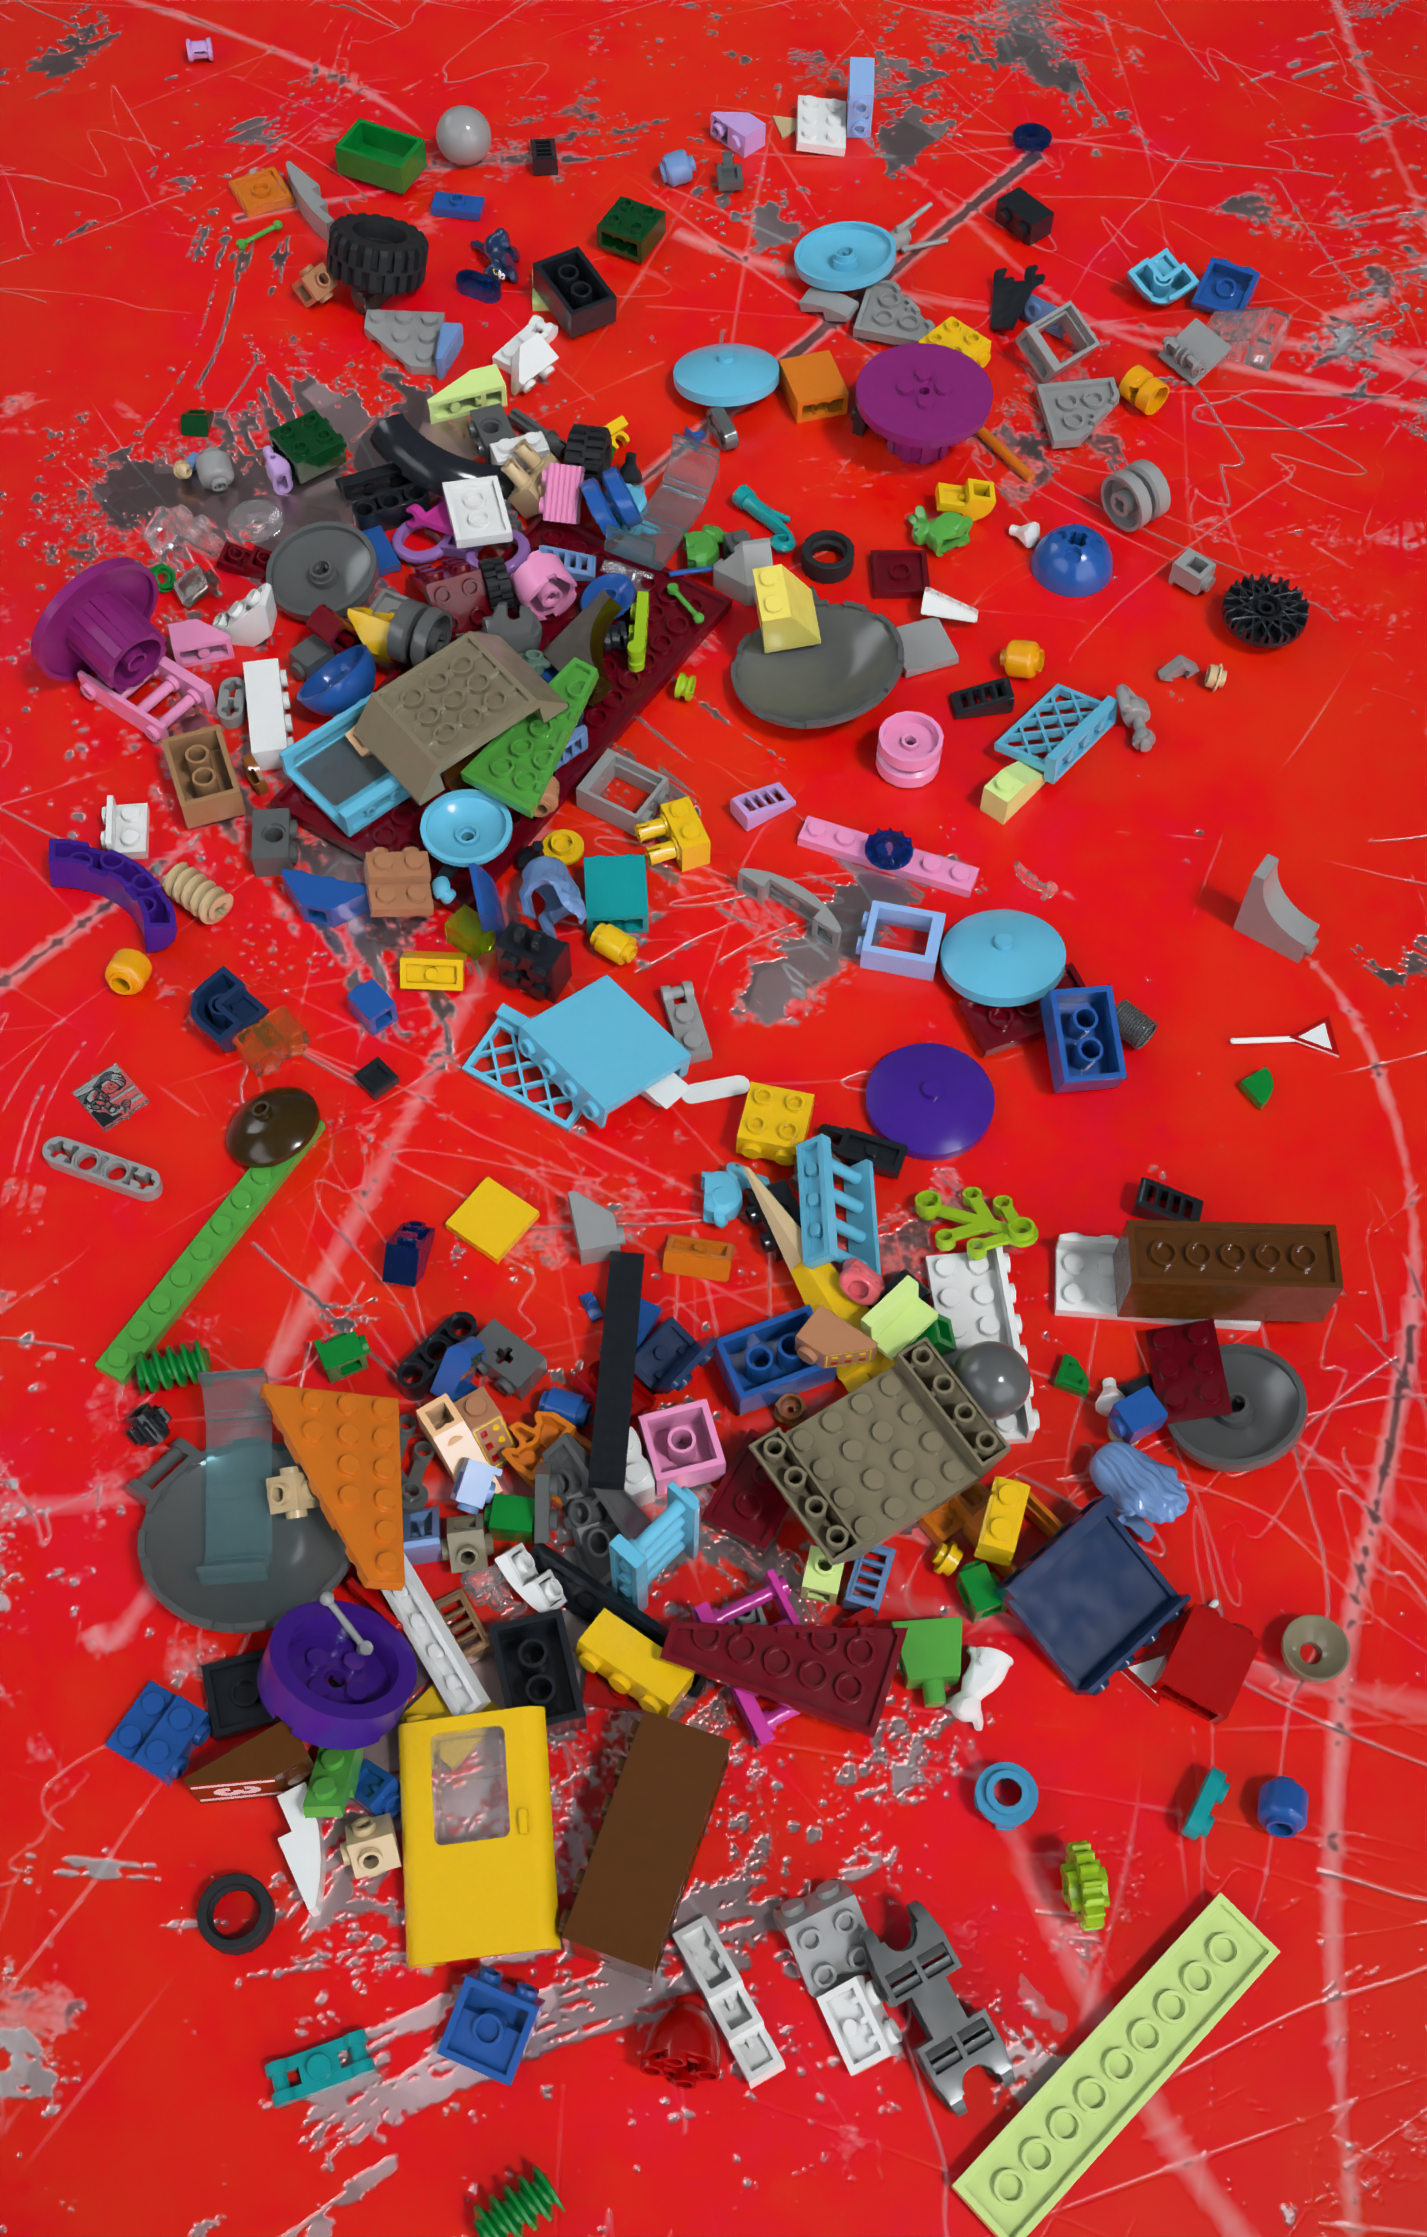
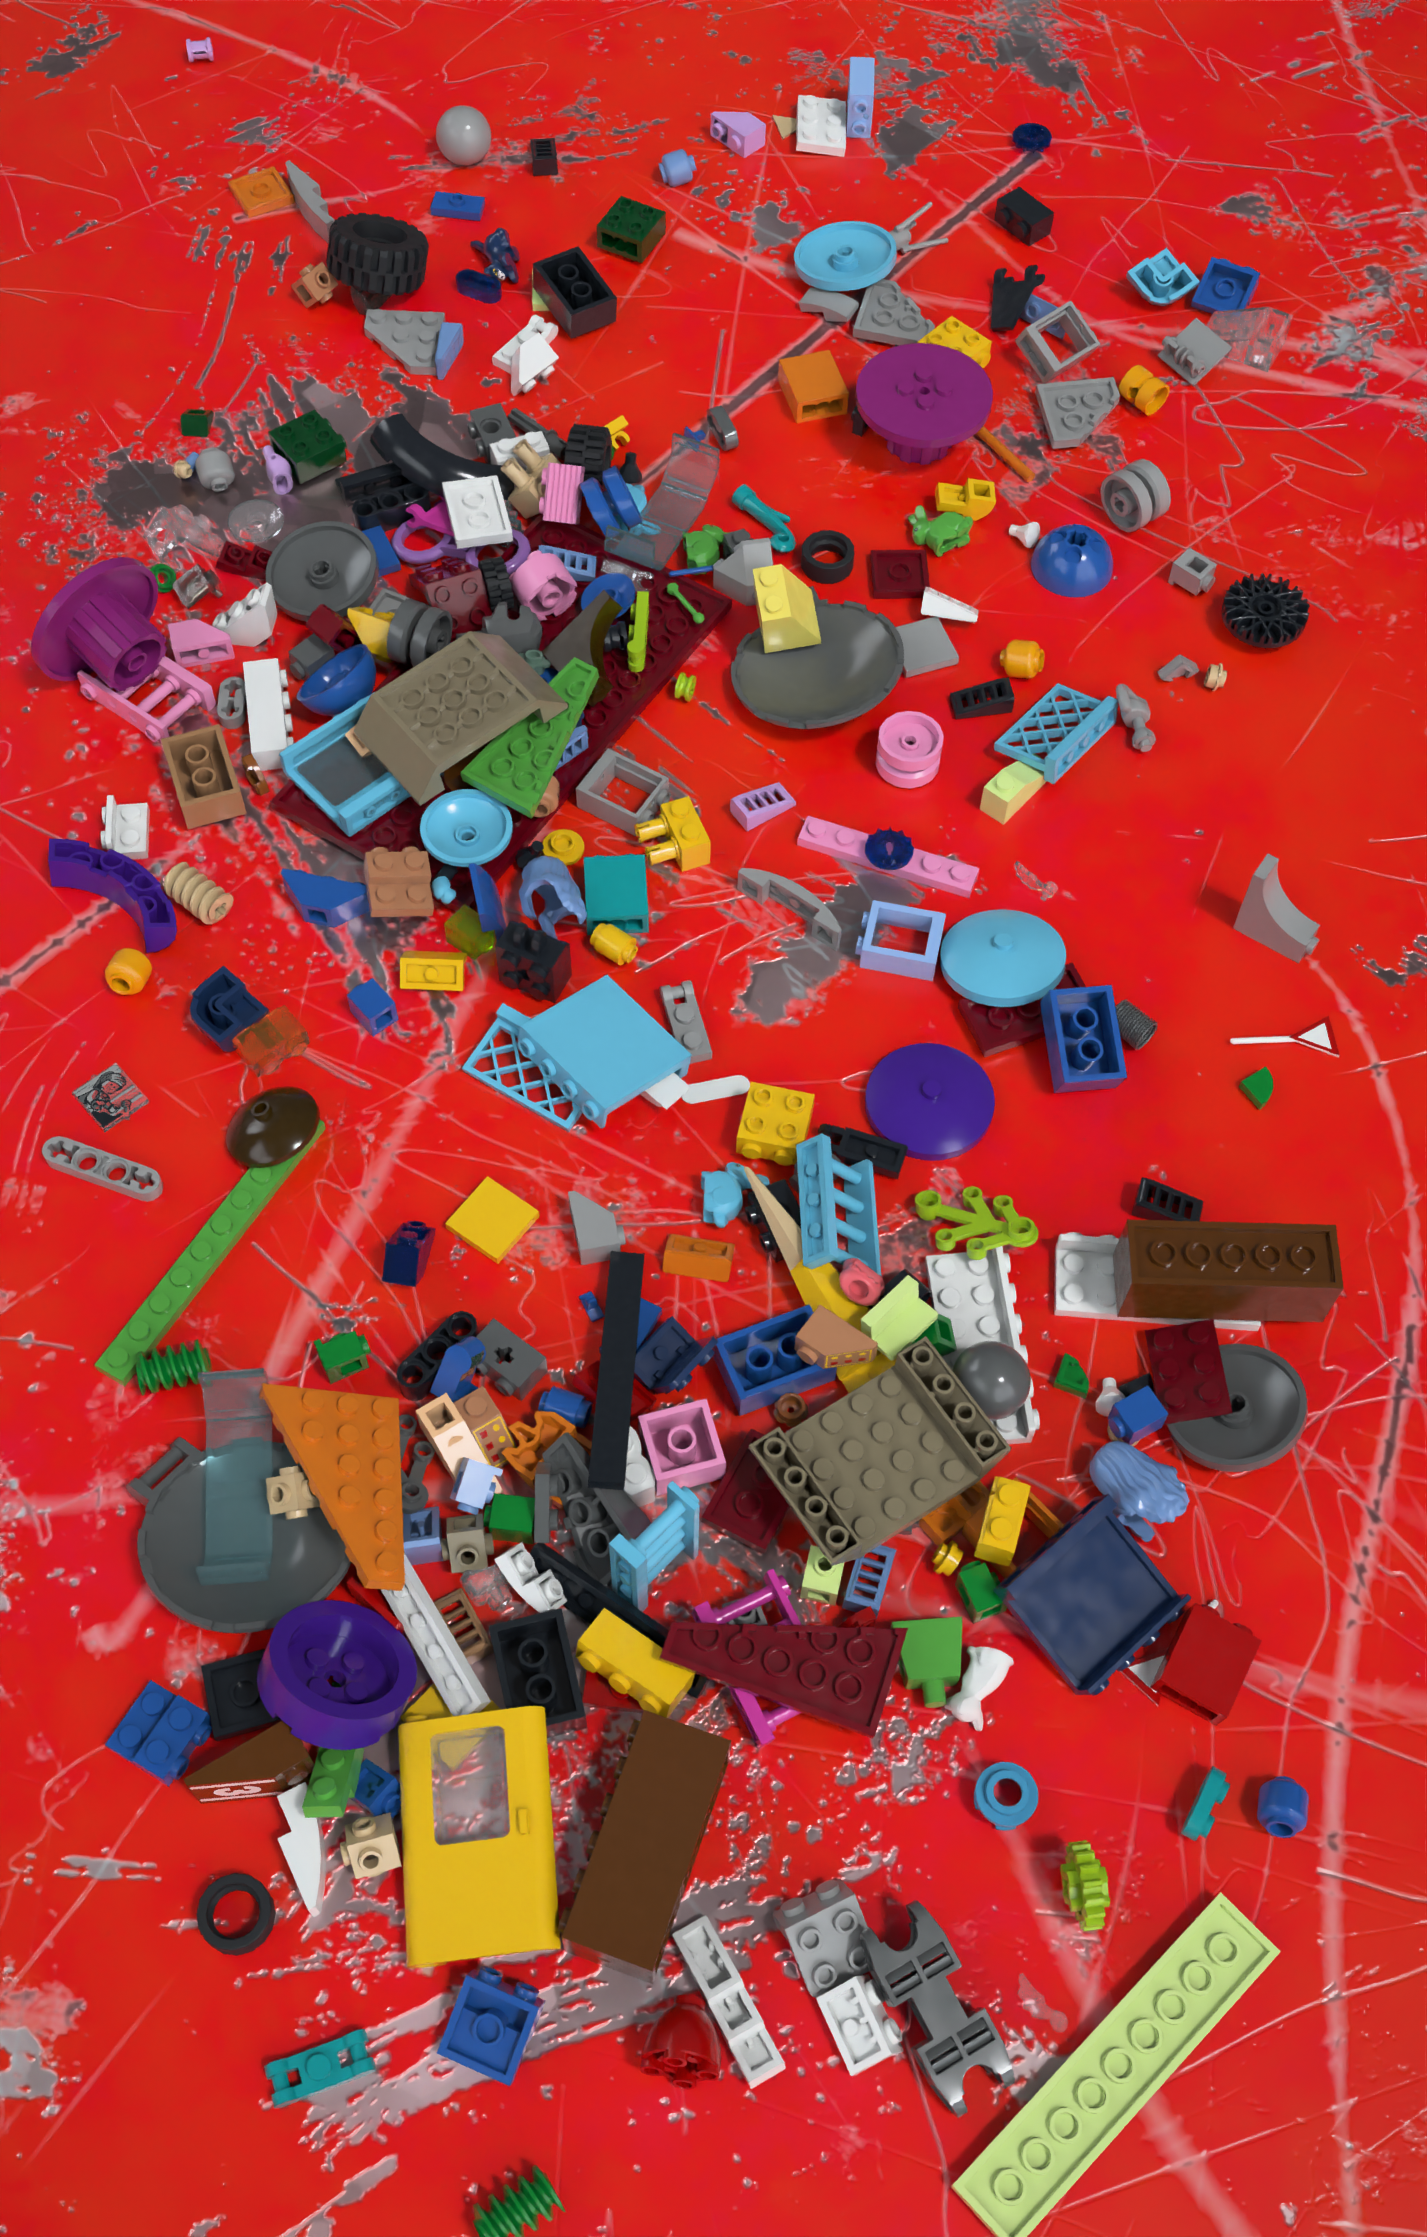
(148, 1425): black gear -> none
(242, 243): bright green hinge -> none
(273, 841): dark grey brick -> none
(363, 1647): light grey hinge -> none
(376, 1078): black tile -> none
(381, 156): green piece -> none
(469, 392): yellowish green slope -> none
(726, 375): medium azure dish -> none
(728, 174): dark grey plate -> none
(1326, 1638): dark tan piece -> none

